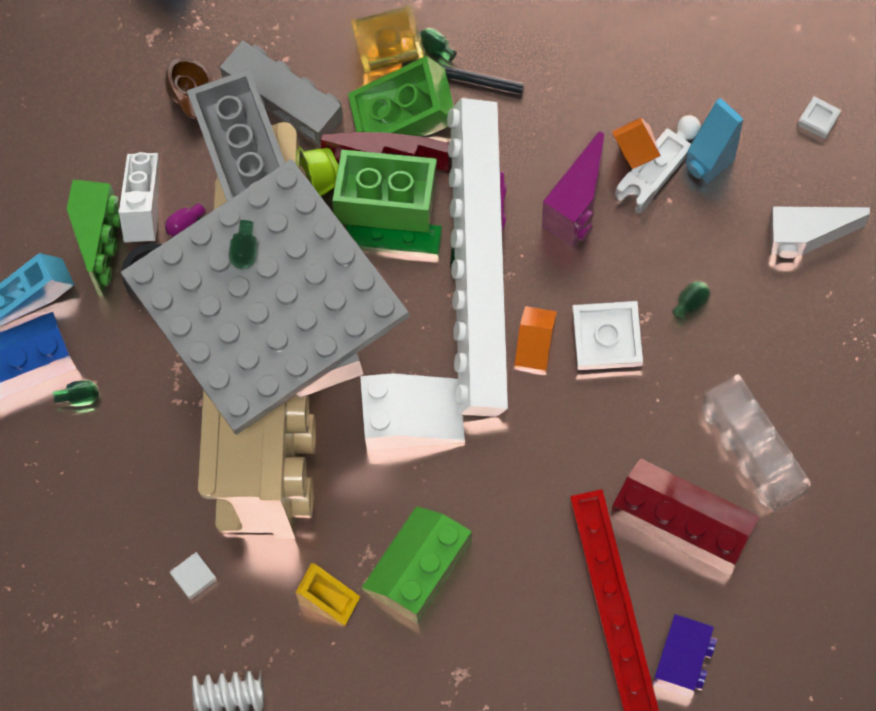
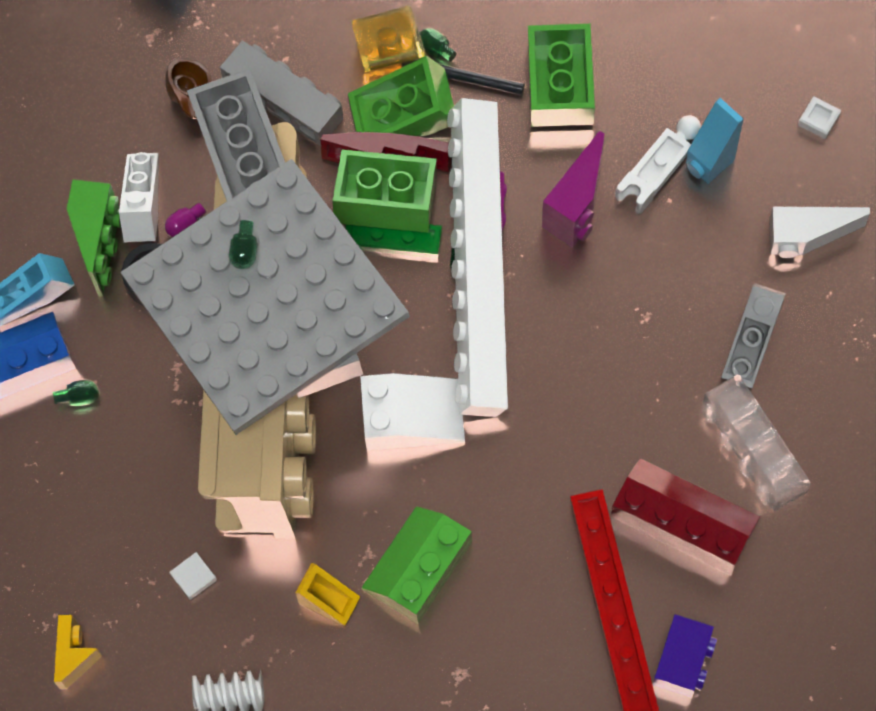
(69, 660): none -> yellow slope
(320, 169): lime piece -> none
(535, 339): orange slope -> none
(561, 75): none -> bright green brick
(607, 335): white plate -> none
(637, 142): orange slope -> none
(691, 299): clear green cylinder -> none
(753, 334): none -> light grey slope

